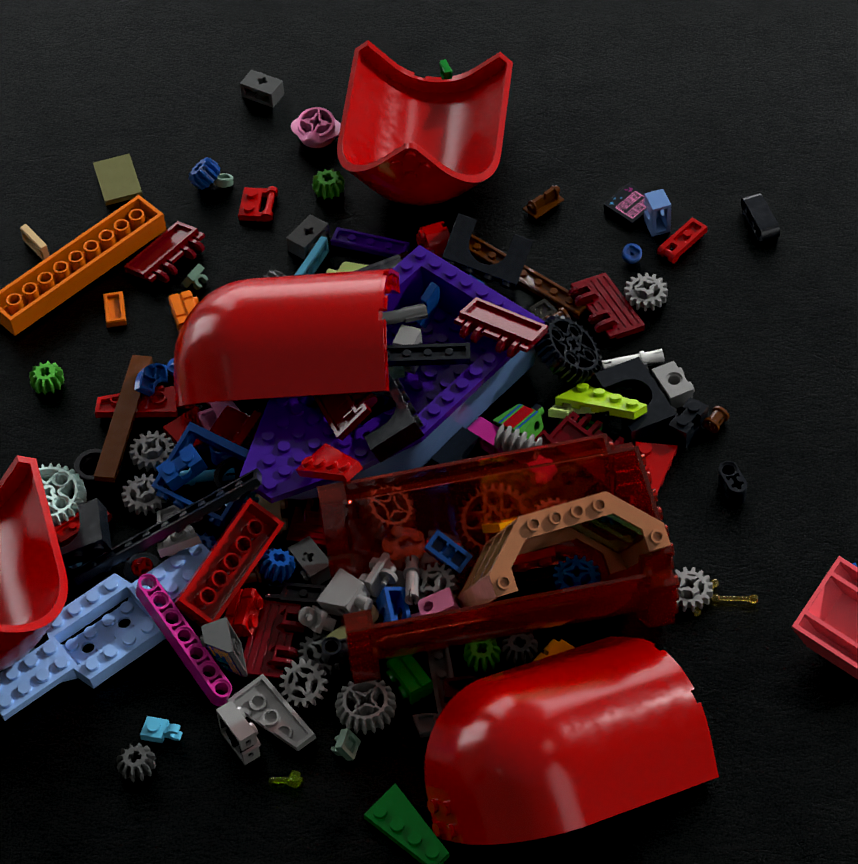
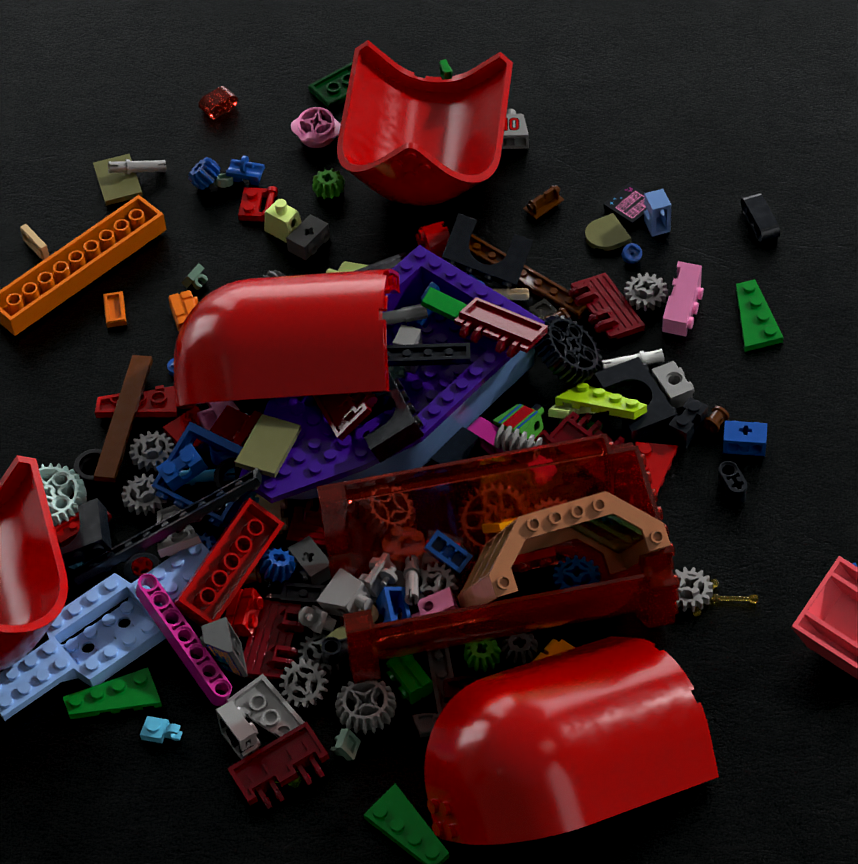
(46, 378): bright green gear -> none
(125, 692): none -> green wing
(136, 166): none -> light grey pin
(136, 762): dark grey gear -> none
(150, 377): blue tile -> none
(168, 247): dark red hinge -> none
(218, 102): none -> clear red beam
(246, 170): none -> blue hips
(262, 88): dark grey brick -> none
(268, 445): none -> olive tile
(278, 763): none -> dark red hinge
(281, 219): none -> yellowish green torso
(315, 257): medium azure tile -> none
(329, 464): red wing -> none
(332, 88): none -> dark green tile
(368, 243): dark purple tile -> none
(442, 304): none -> green tile
(513, 293): none -> tan axle
(515, 131): none -> light grey torso
(606, 233): none -> olive tile
(682, 240): red plate -> none
(683, 299): none -> bright pink wedge
(745, 438): none -> blue brick
(756, 319): none -> green wing

